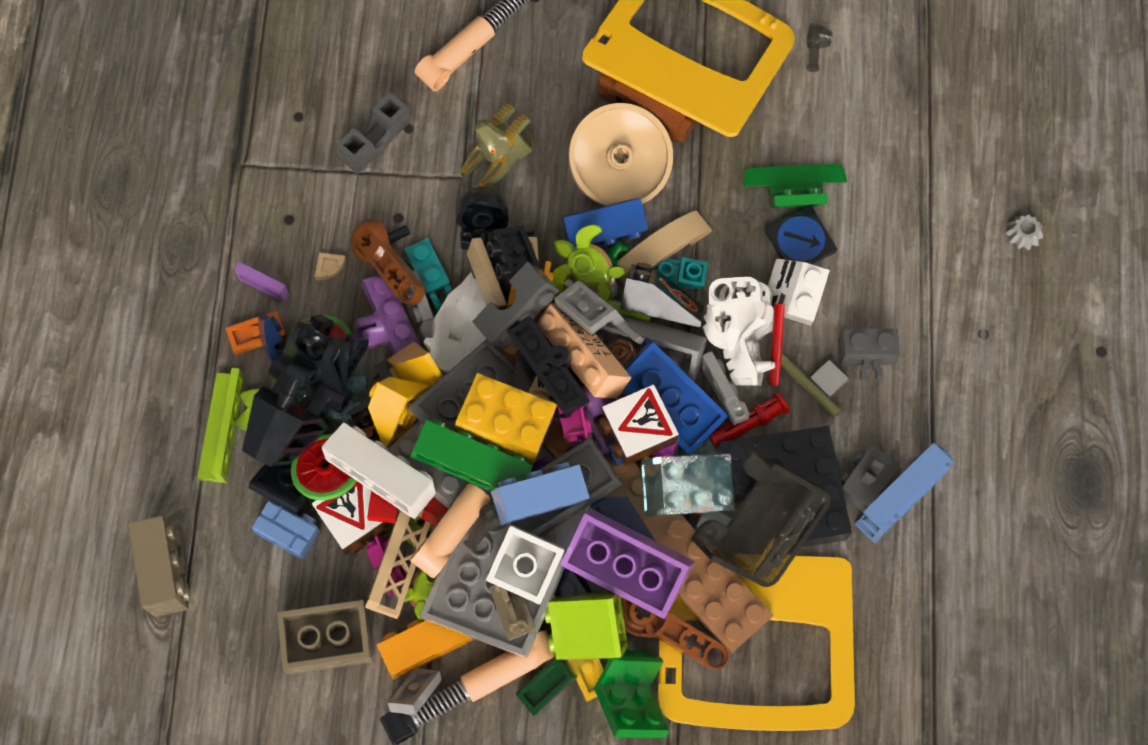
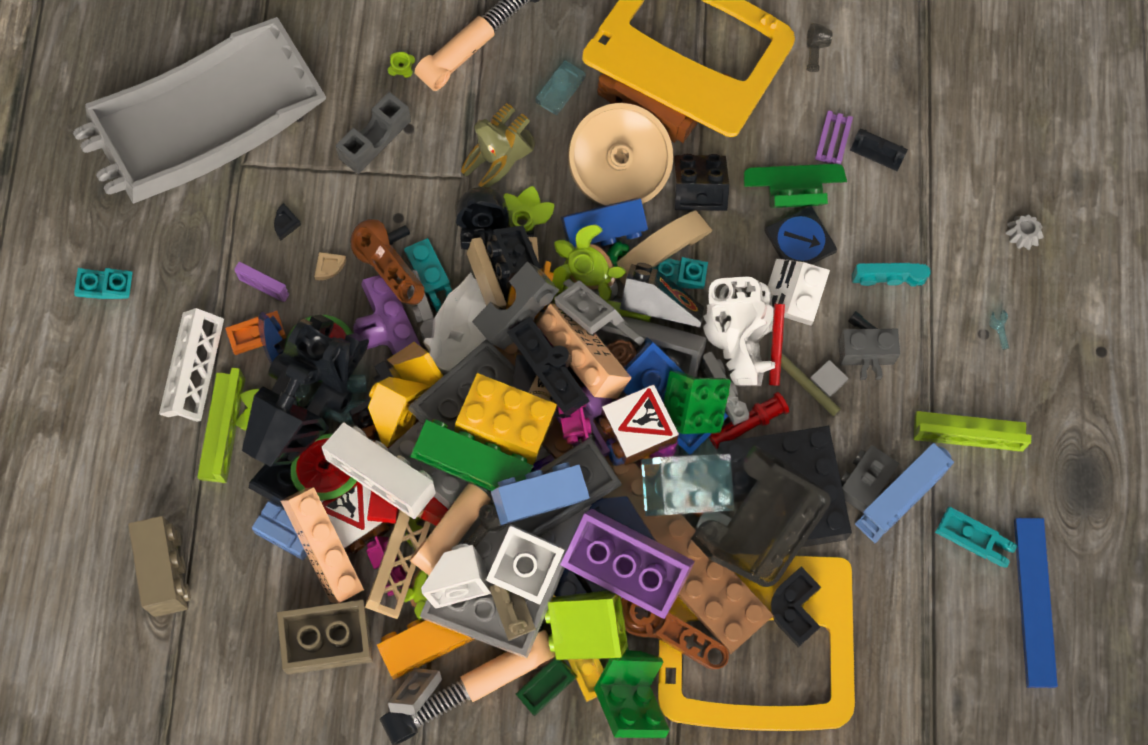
(103, 284): none -> teal slope
(182, 365): none -> white fence
(200, 112): none -> light grey hinge
(285, 222): none -> black tile
(322, 545): none -> light nougat brick
(401, 58): none -> lime plate
(457, 577): none -> white slope
(528, 207): none -> lime plate
(560, 87): none -> clear light blue tile
(696, 403): none -> green bracket
(701, 182): none -> black bracket
(788, 609): none -> black plate
(838, 119): none -> medium lavender tile
(858, 320): none -> black piece
(878, 149): none -> black hinge
(892, 273): none -> teal hinge
(971, 431): none -> lime fence
(974, 536): none -> teal hinge
(999, 326): none -> clear light blue hand
(1035, 603): none -> blue tile

